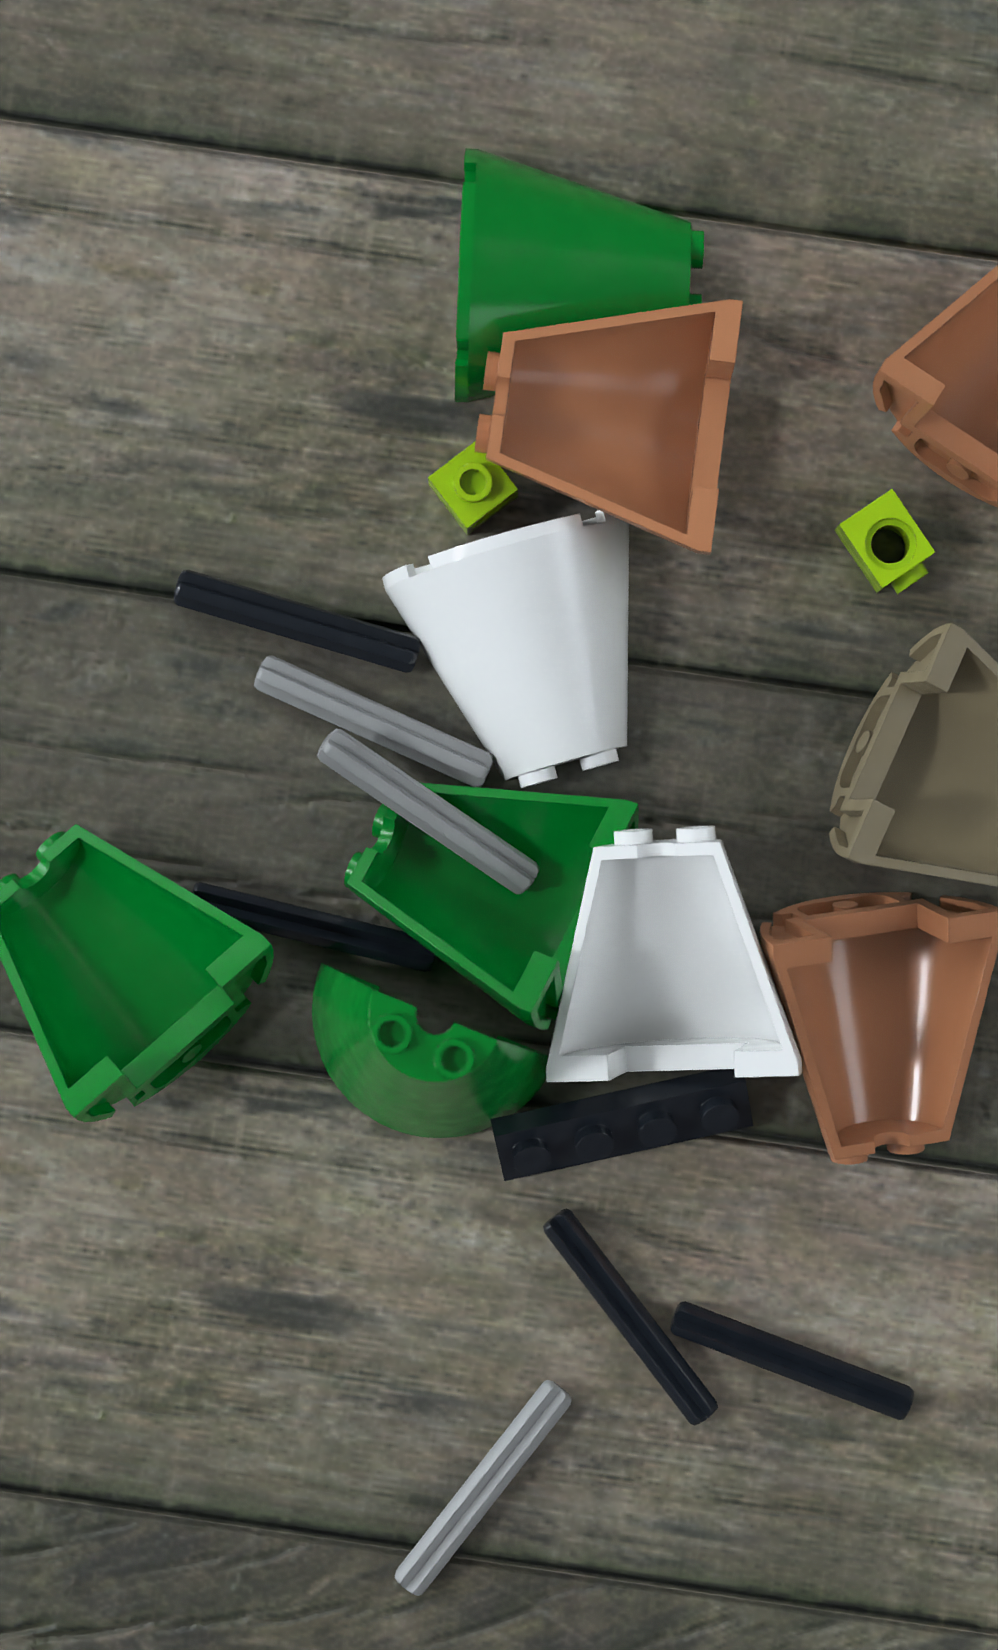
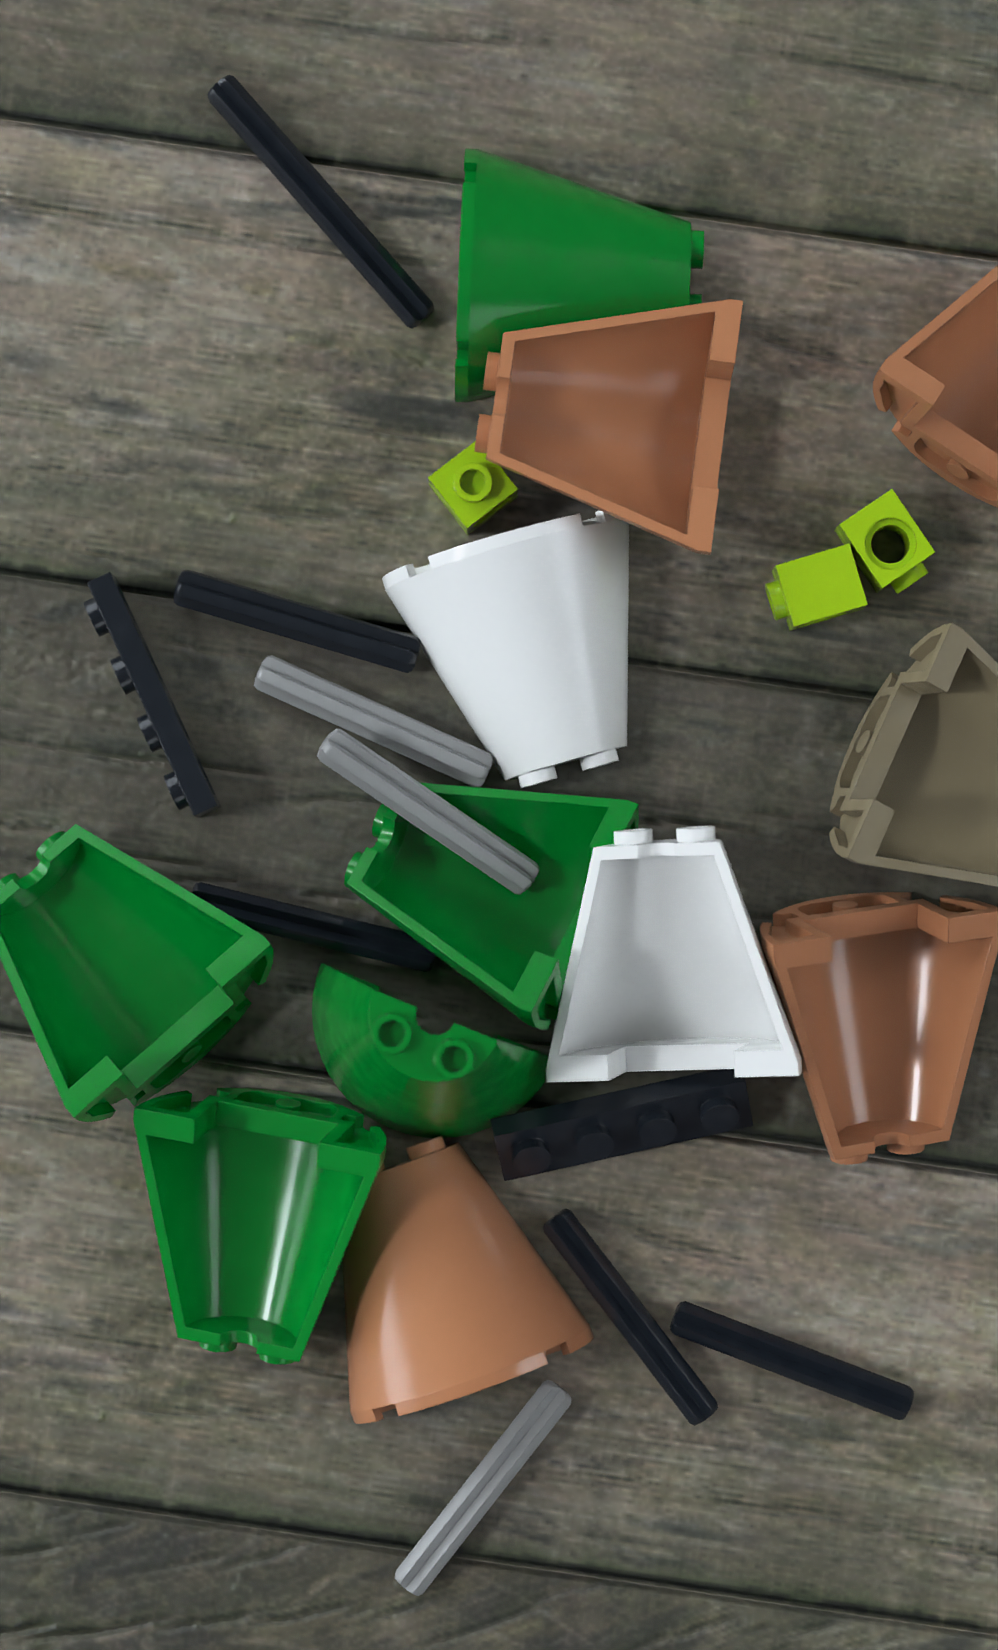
(139, 673): none -> black plate
(254, 1210): none -> green cone
(320, 201): none -> black axle
(445, 1290): none -> nougat cone
(816, 588): none -> lime brick

